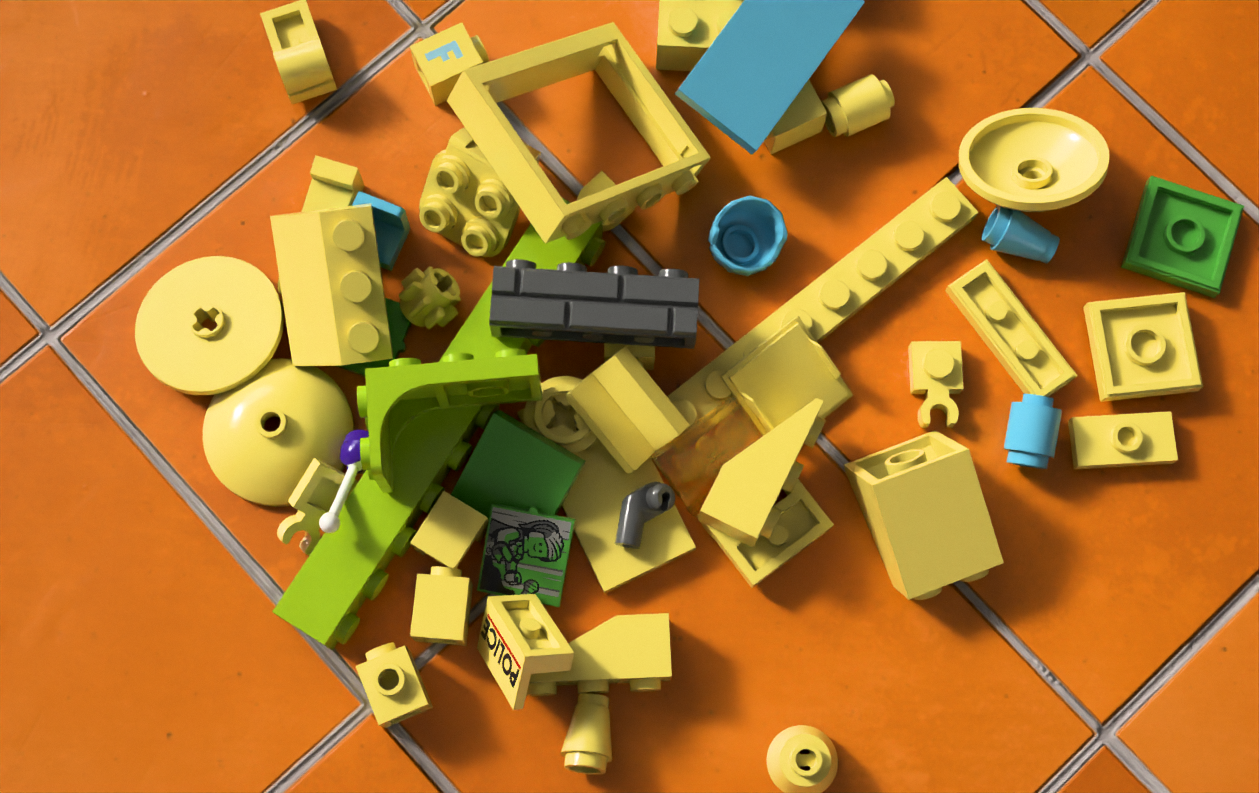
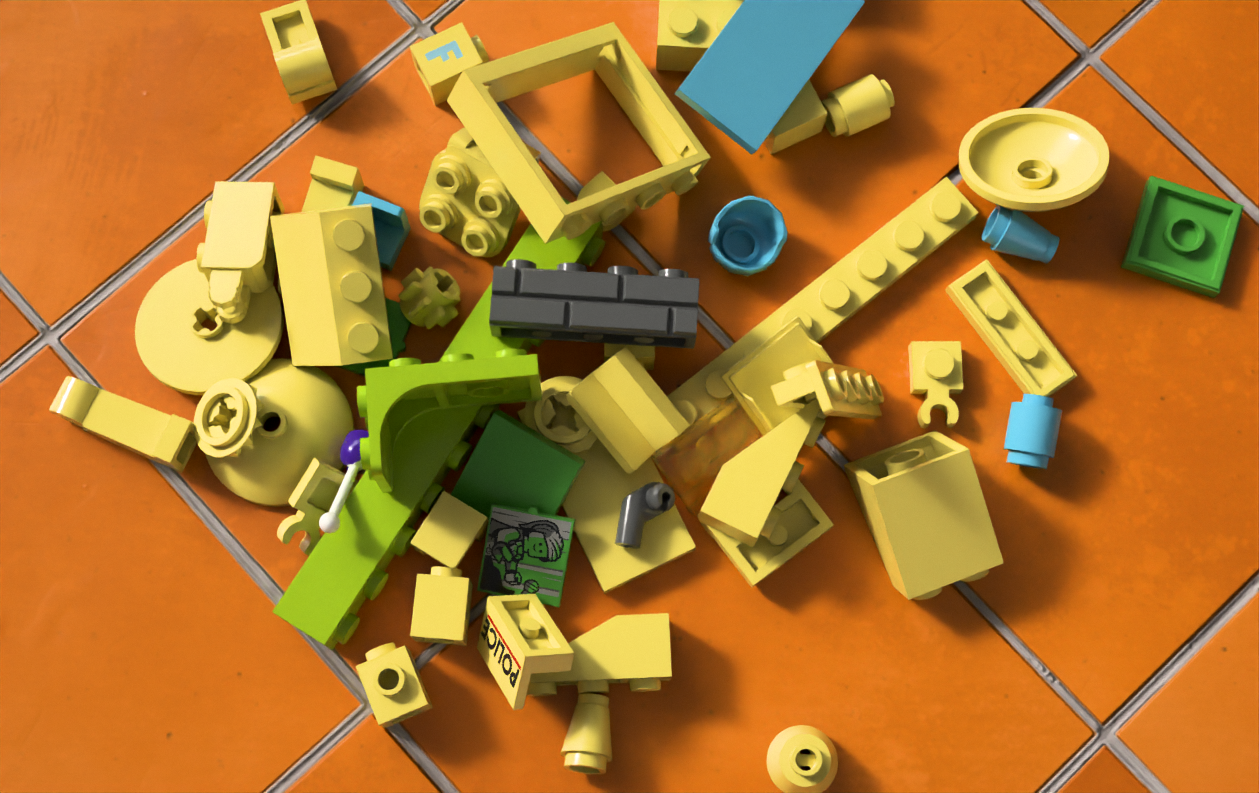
(126, 423): none -> light yellow leg
(216, 409): none -> light yellow gear
(239, 245): none -> light yellow hinge
(839, 390): none -> light yellow bracket
(1122, 440): light yellow plate -> none
(1143, 347): light yellow plate -> none

